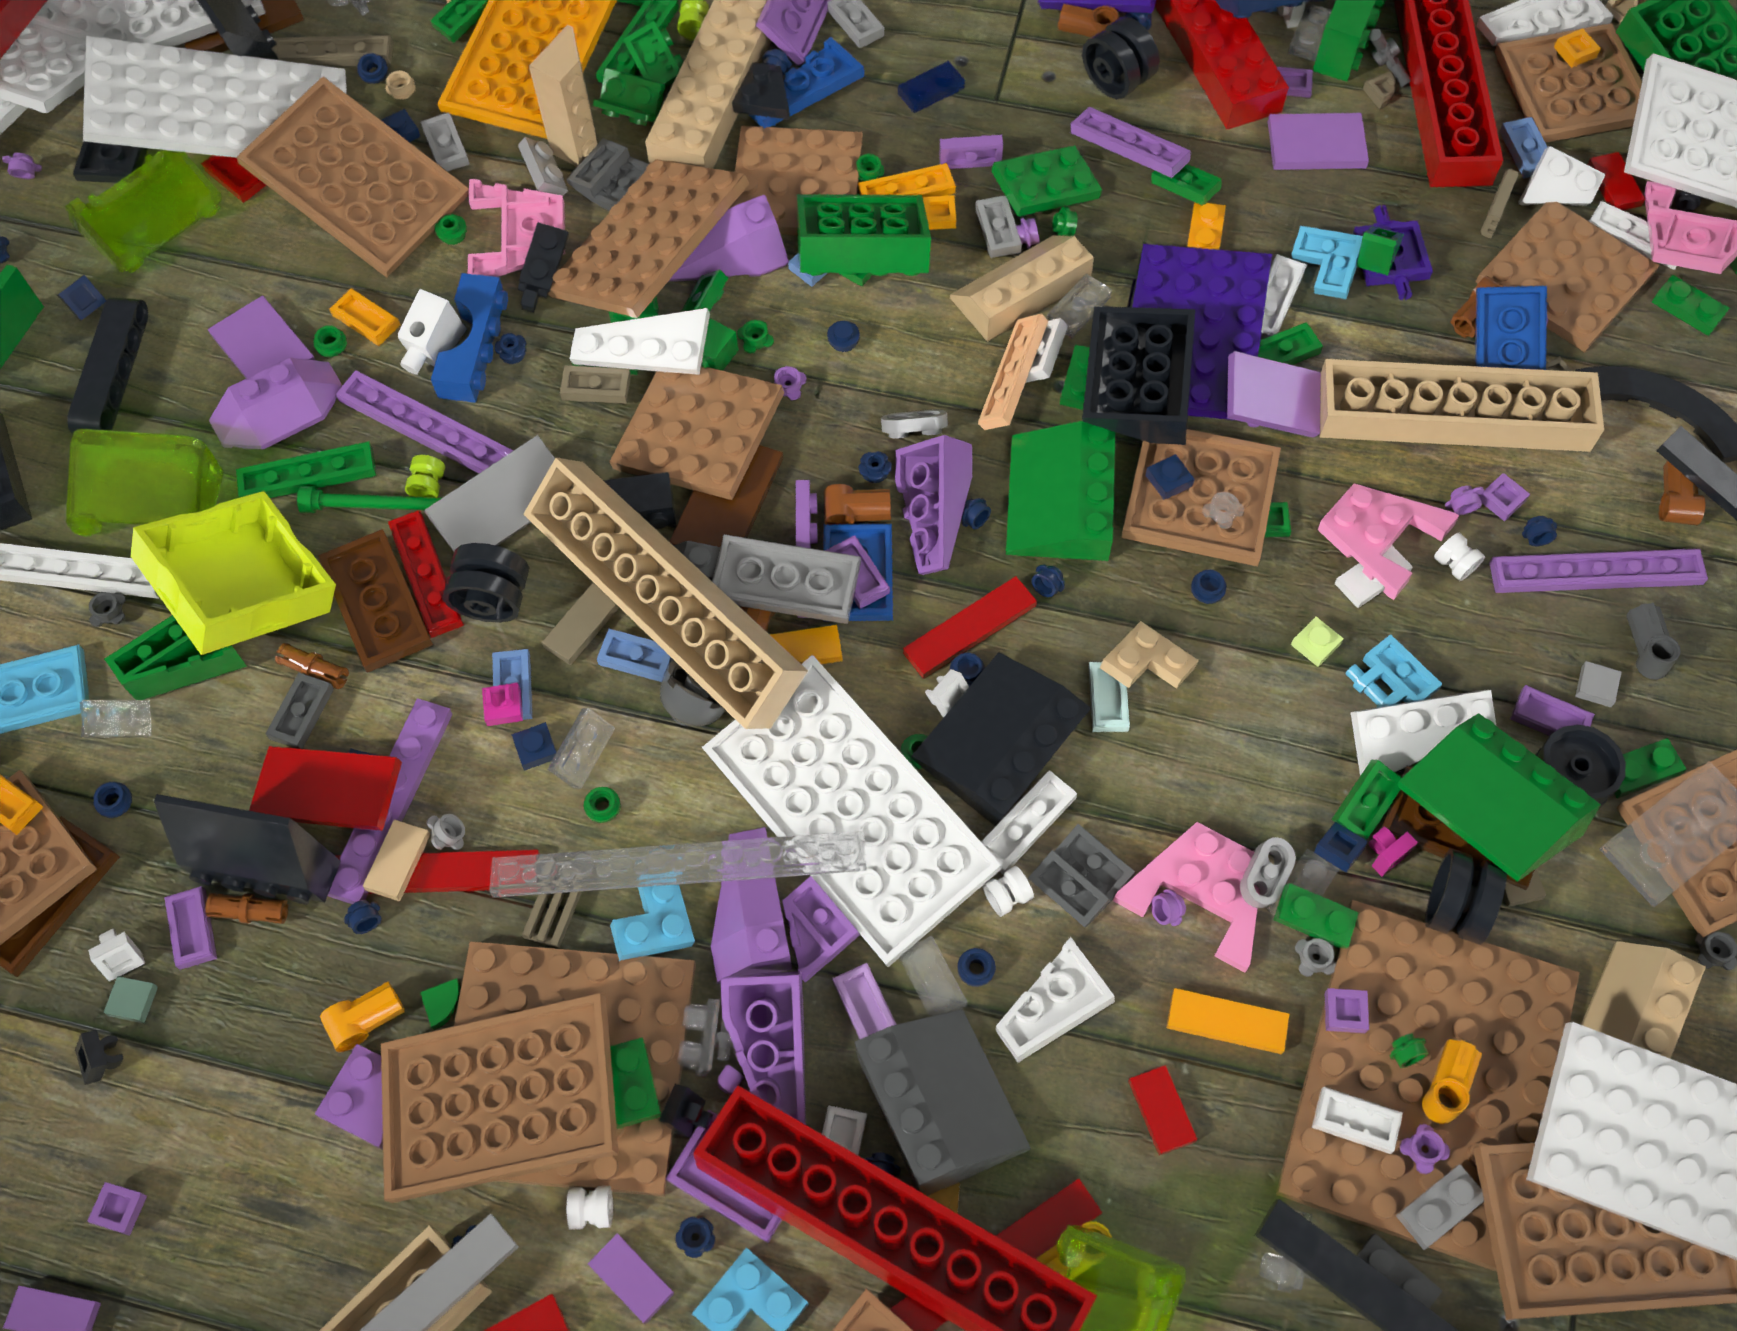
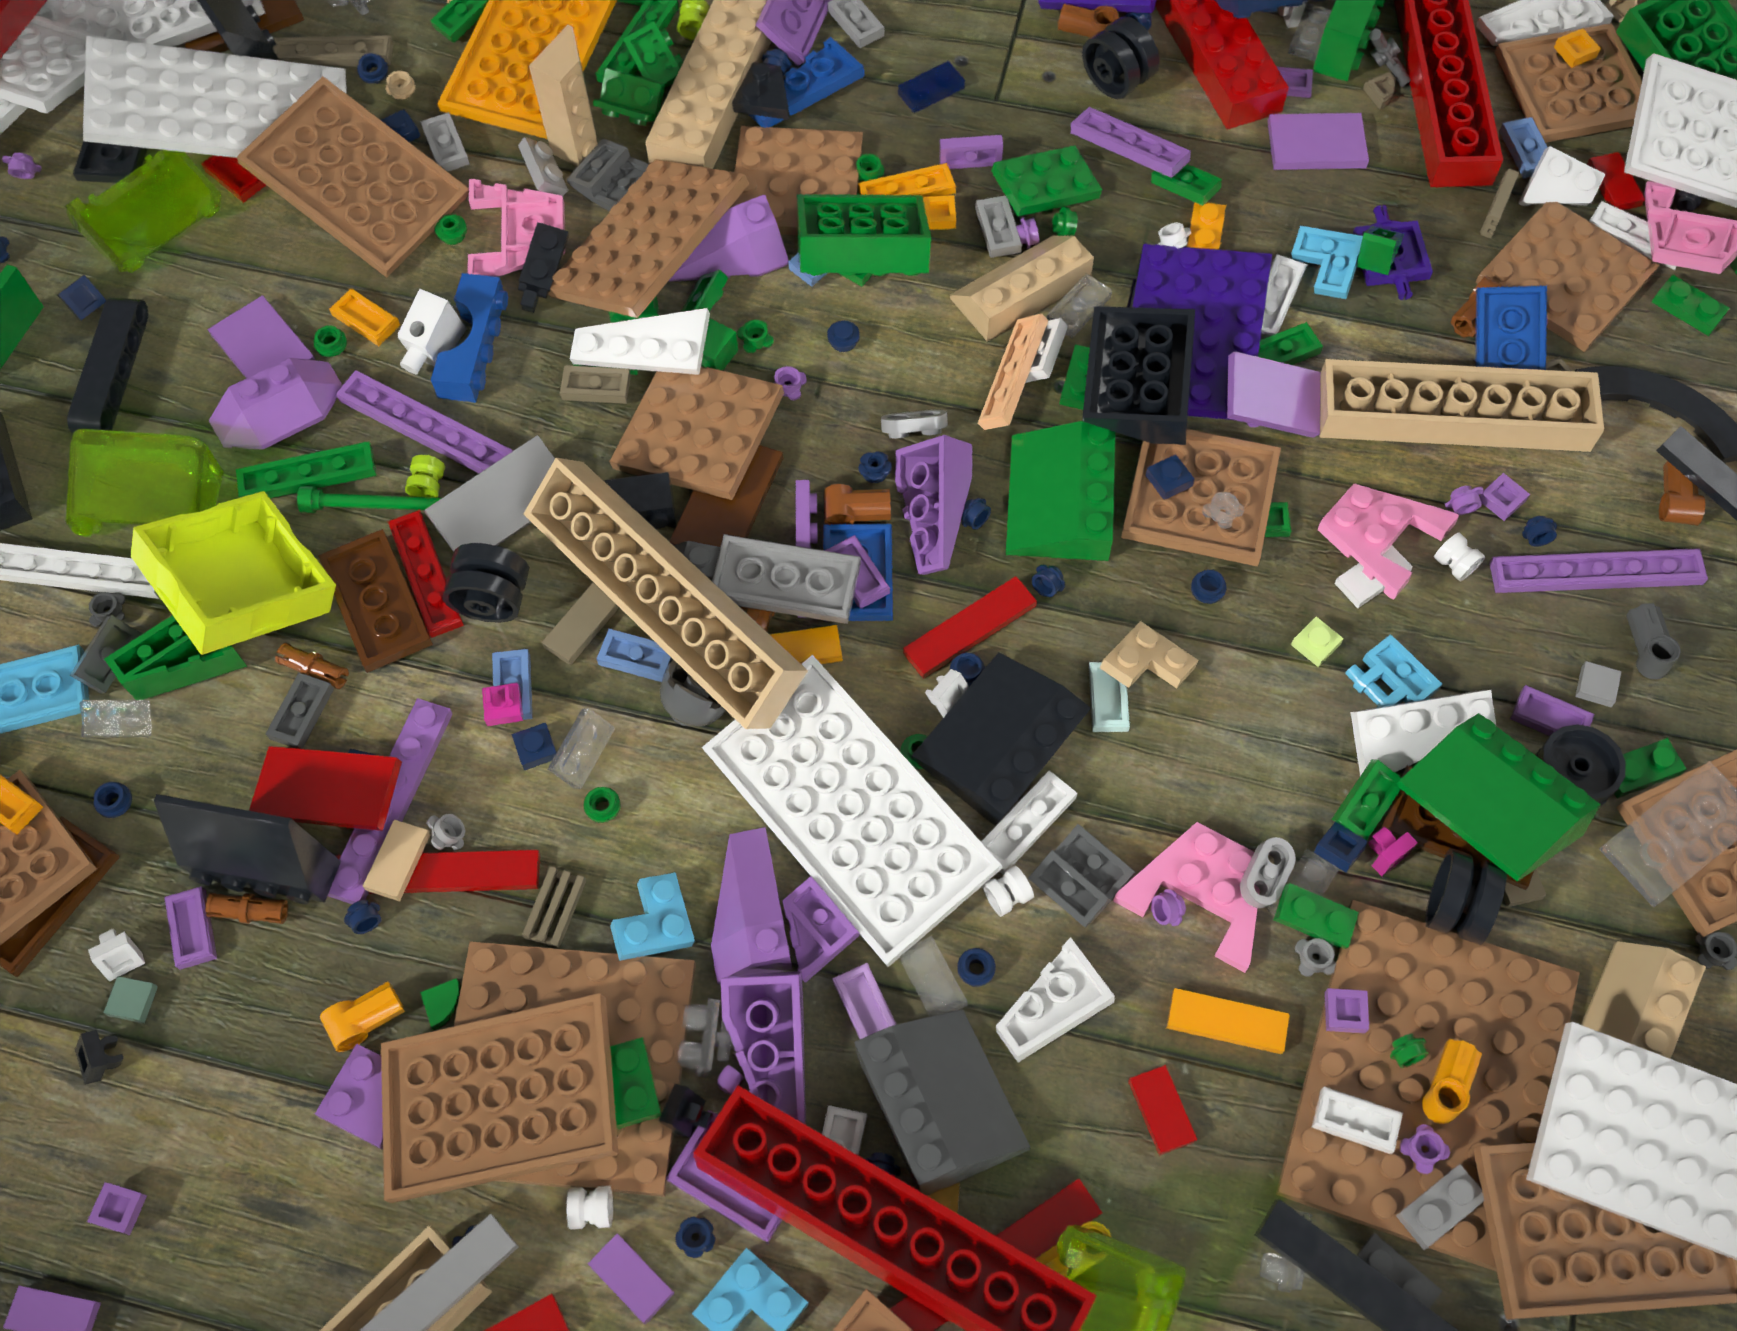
(92, 667): none -> dark grey plate
(511, 354): dark blue plate -> none
(678, 864): clear plate -> none
(1174, 235): none -> white plate

